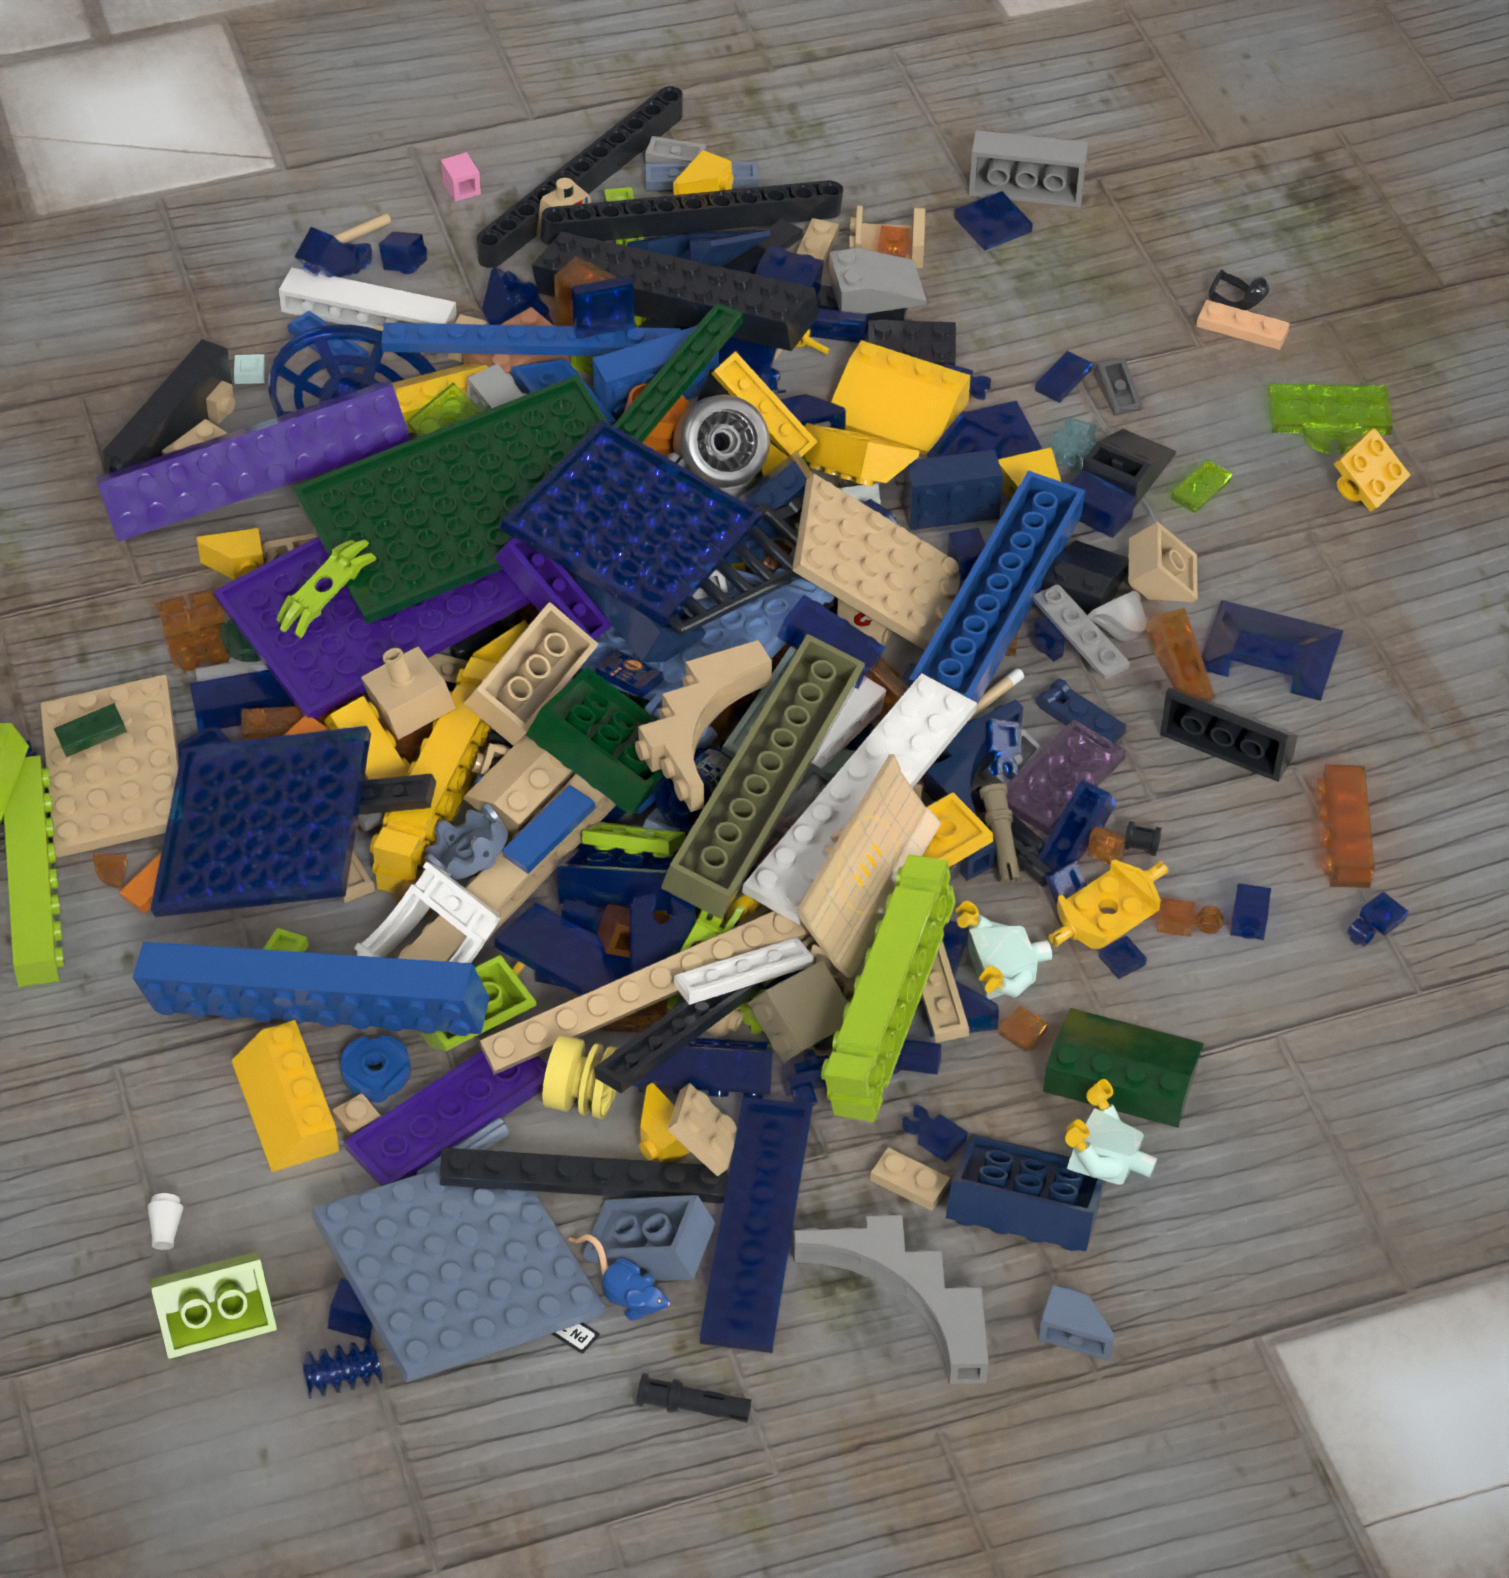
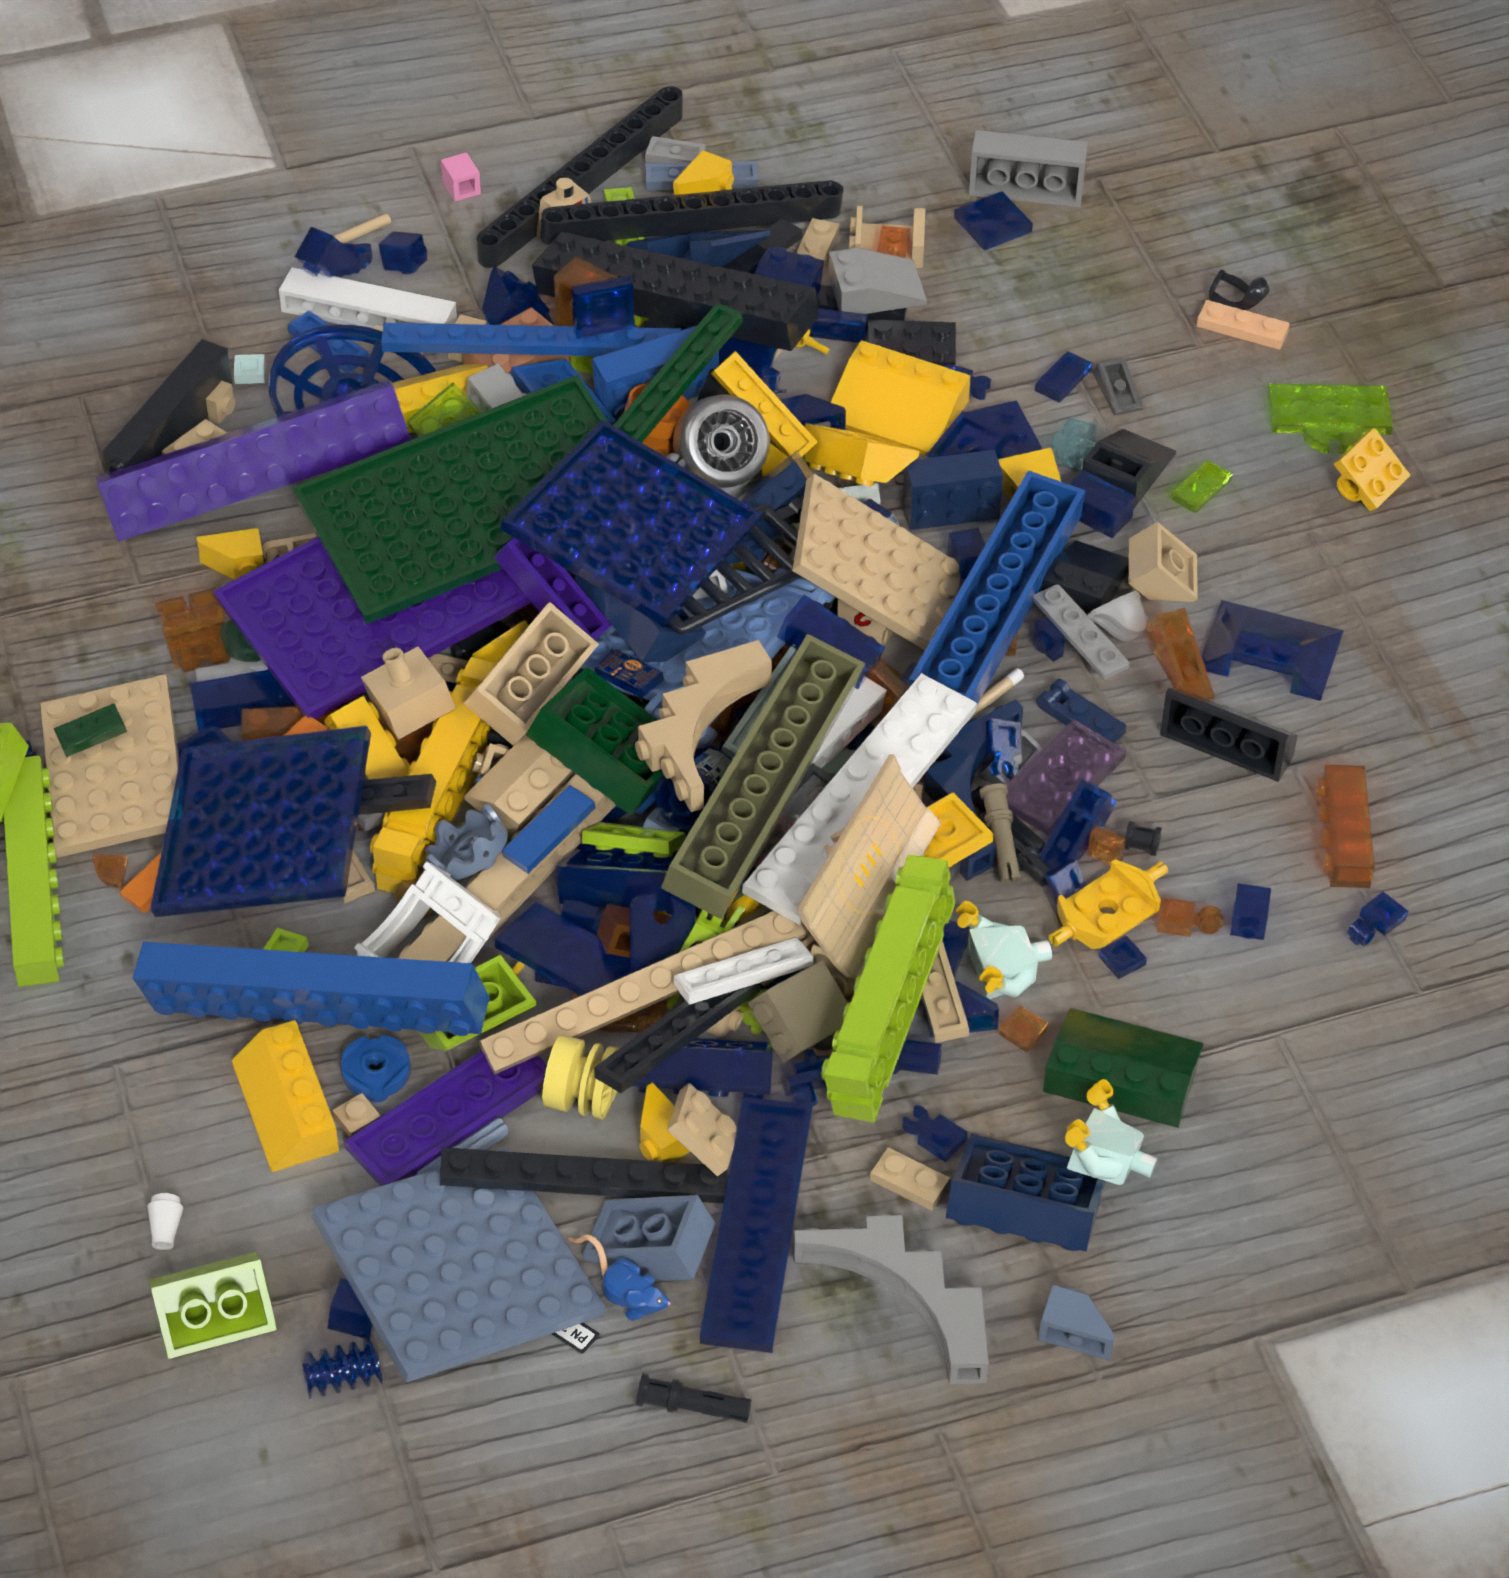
(310, 601): lime piece -> none

